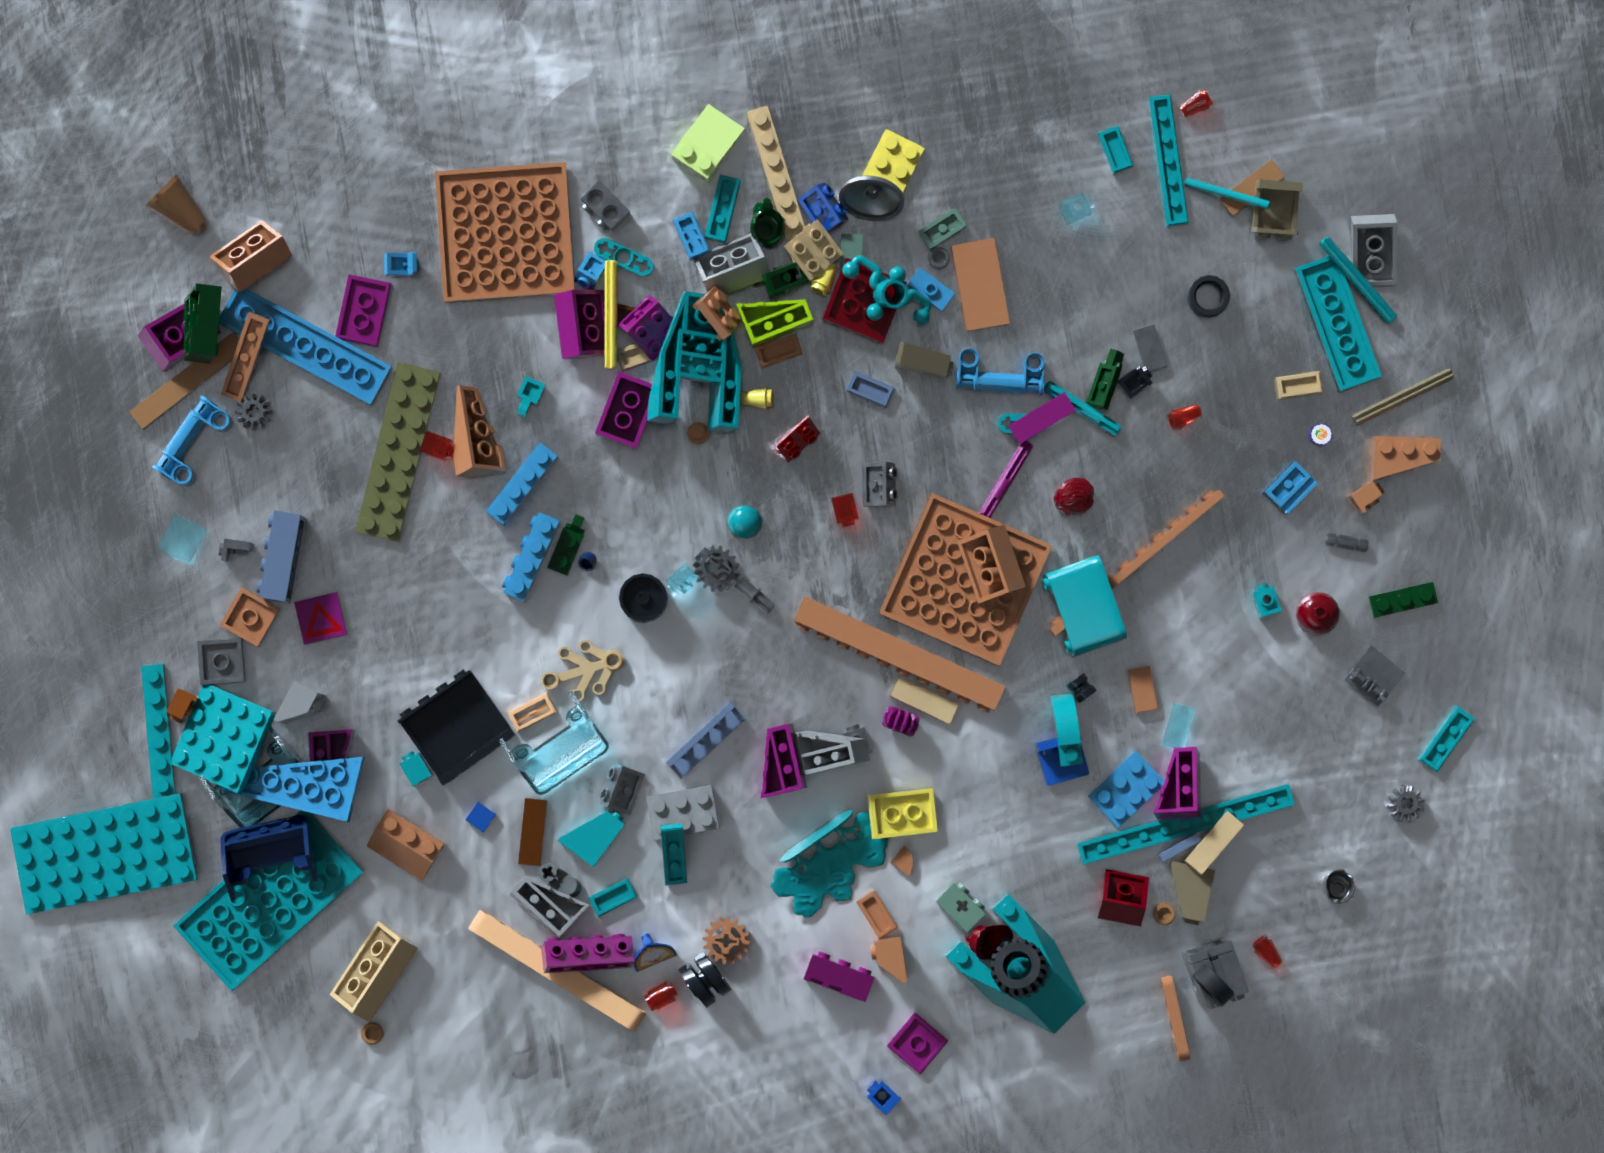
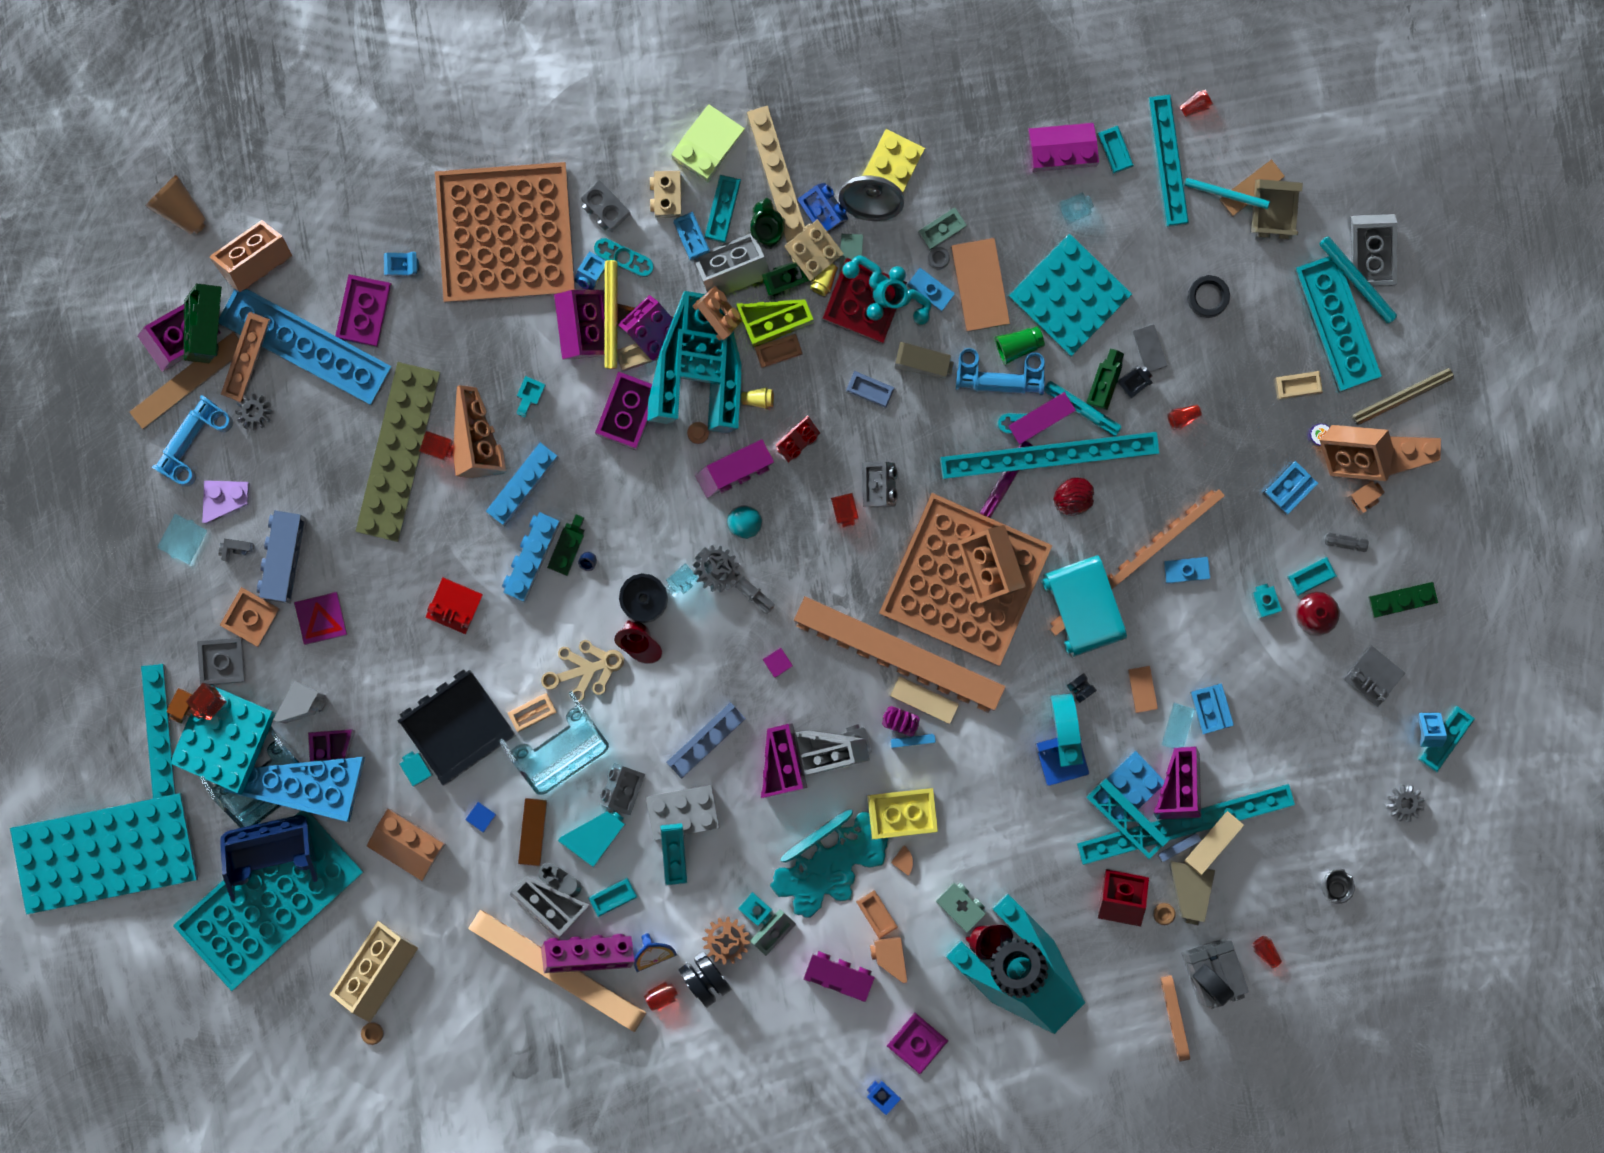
(205, 701): none -> clear red brick
(223, 497): none -> lavender wing
(454, 605): none -> red hinge
(638, 643): none -> dark red piece
(666, 194): none -> tan brick
(734, 469): none -> magenta wedge
(747, 909): none -> teal brick
(773, 932): none -> sand green plate
(777, 662): none -> magenta tile
(914, 740): none -> dark azure tile
(1019, 344): none -> green plant
(1049, 455): none -> teal plate
(1063, 147): none -> magenta slope
(1070, 295): none -> teal plate
(1133, 812): none -> teal fence
(1186, 570): none -> dark azure plate
(1212, 708): none -> dark azure plate
(1311, 576): none -> teal tile
(1357, 452): none -> nougat slope
(1432, 730): none -> dark azure slope

